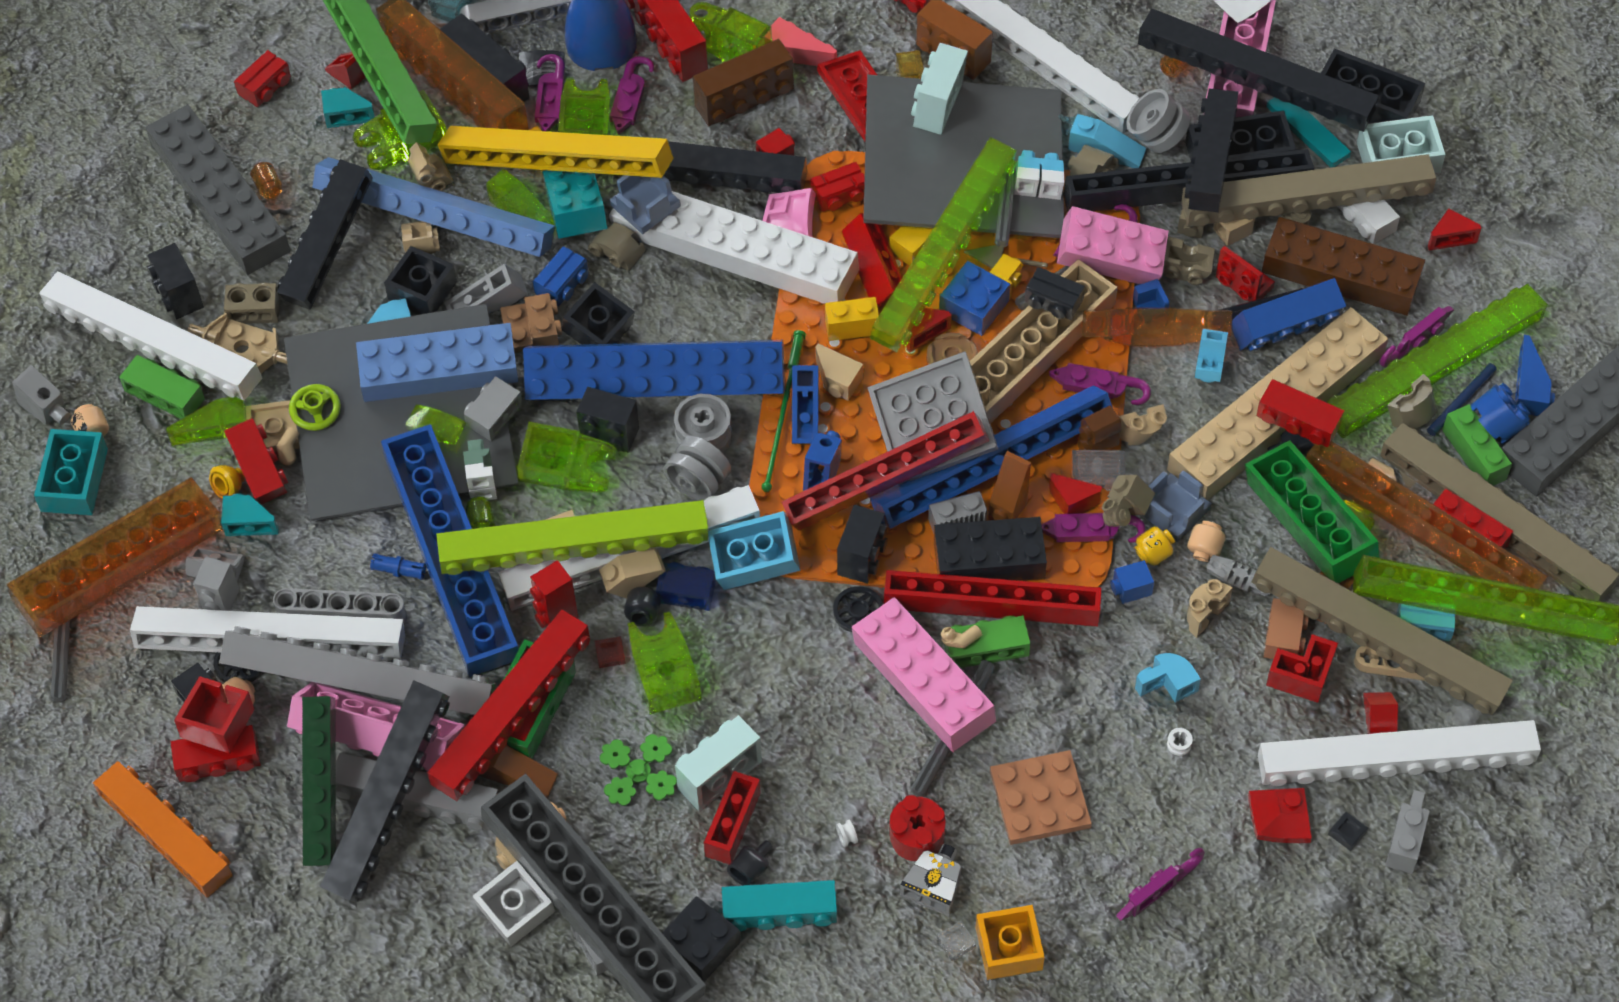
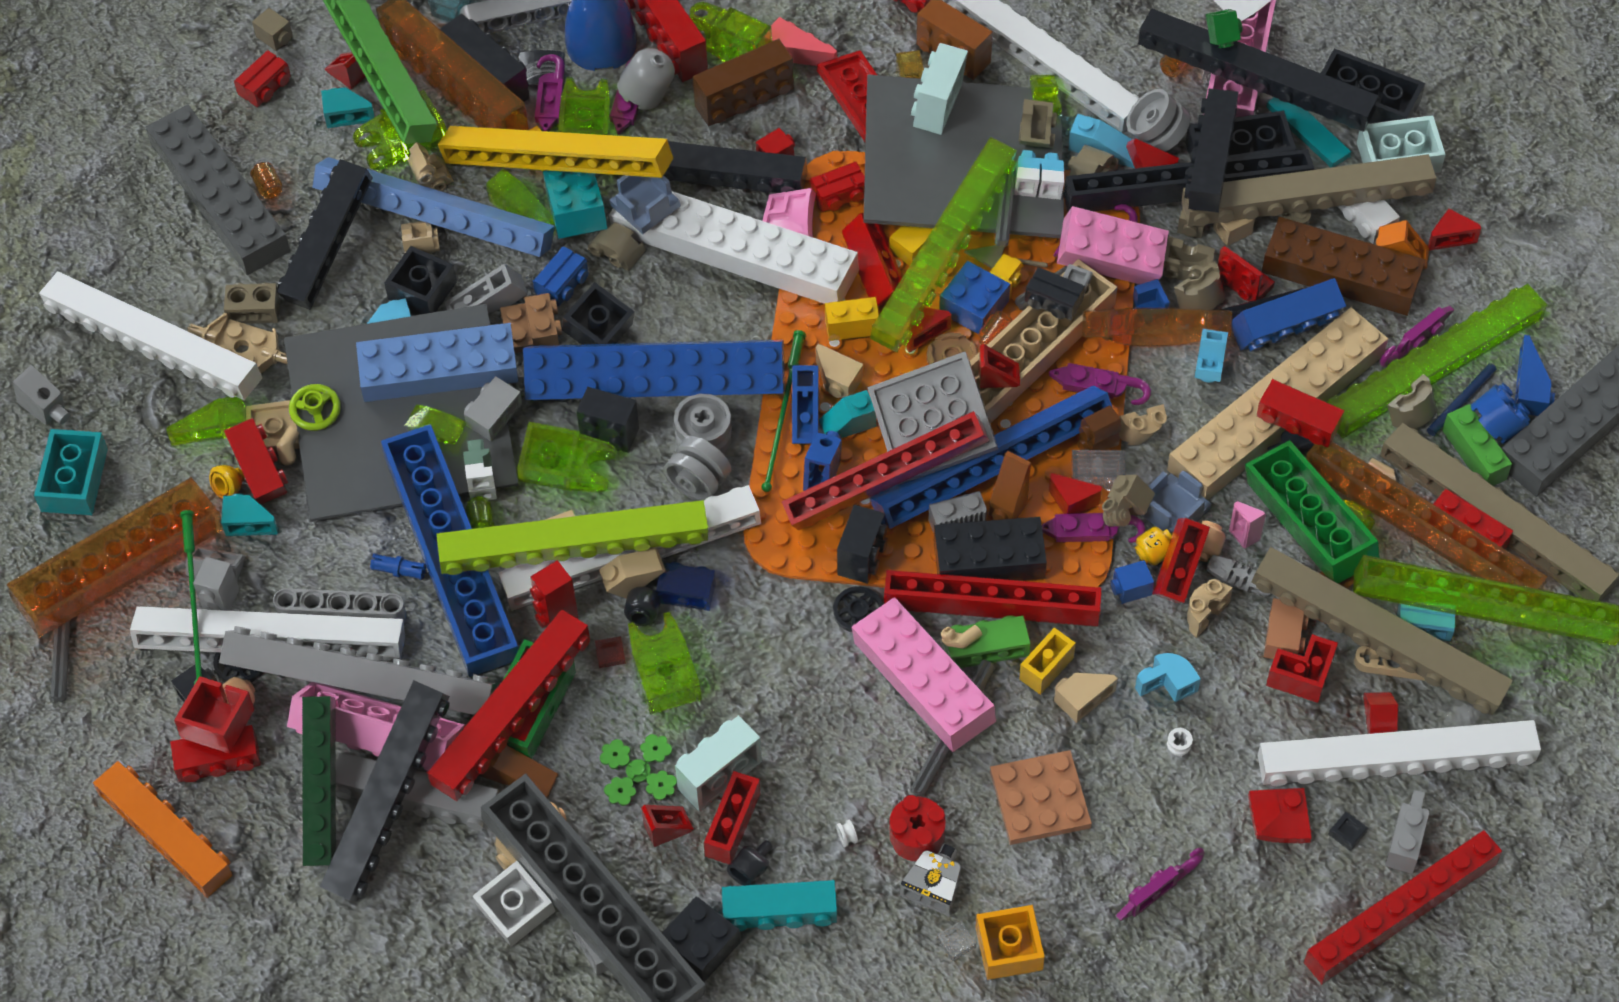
(90, 419): light nougat head -> none
(162, 387): bright green brick -> none
(174, 281): black brick -> none
(189, 548): none -> green piece
(272, 29): none -> dark tan brick
(646, 78): none -> light grey cylinder
(665, 823): none -> red slope
(753, 550): medium azure brick -> none
(850, 415): none -> teal slope
(993, 327): none -> clear orange brick
(997, 369): none -> red slope
(1037, 124): none -> dark tan cylinder
(1045, 89): none -> clear neon green slope
(1047, 661): none -> yellow brick
(1078, 275): none -> light grey tile
(1083, 693): none -> tan slope
(1147, 155): none -> red slope
(1181, 560): none -> red brick
(1202, 292): none -> dark tan cylinder
(1224, 27): none -> green brick
(1246, 524): none -> bright pink slope
(1402, 907): none -> red brick
(1404, 239): none -> orange slope

